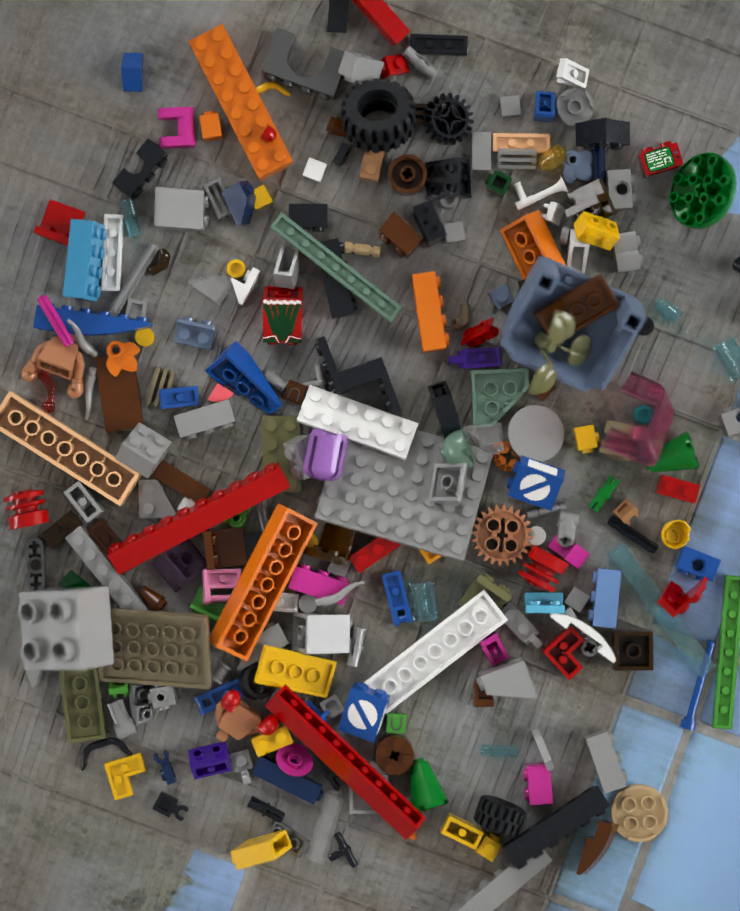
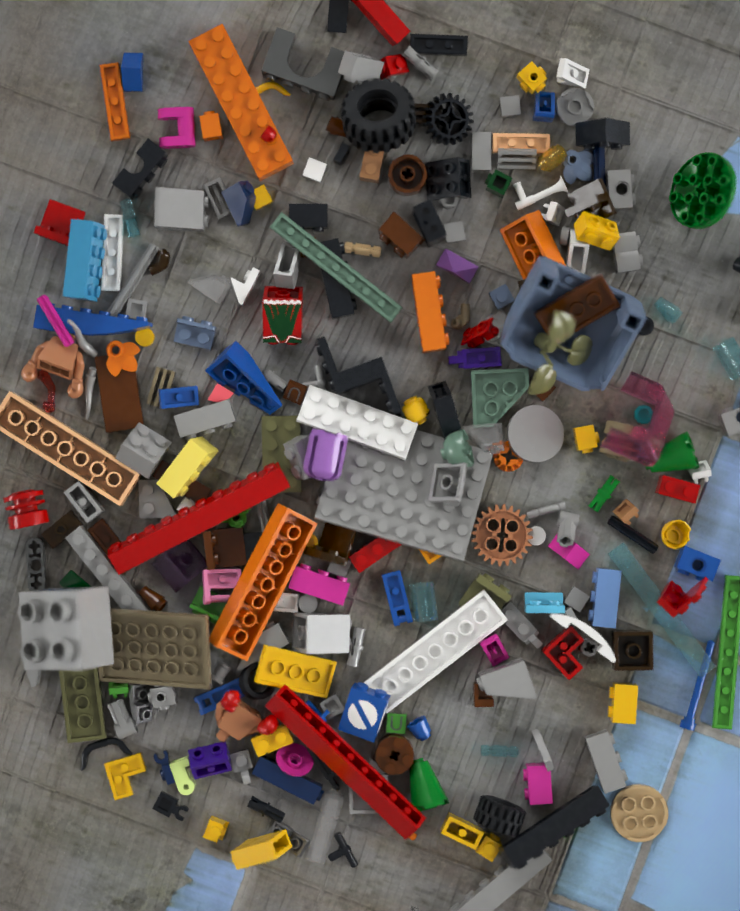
(115, 101): none -> orange tile
(181, 775): none -> yellowish green leg
(187, 466): none -> light yellow wedge
(215, 829): none -> yellow brick
(236, 269): yellow tile -> none
(332, 599): light grey animal -> none
(415, 409): none -> yellow head
(420, 728): none -> blue hat
(457, 266): none -> medium lavender slope
(534, 72): none -> yellow brick
(535, 482): blue brick -> none
(543, 569): red wheel -> none
(596, 846): reddish brown slope -> none
(623, 703): none -> yellow brick
(660, 159): brick -> none
(703, 471): none -> white tile

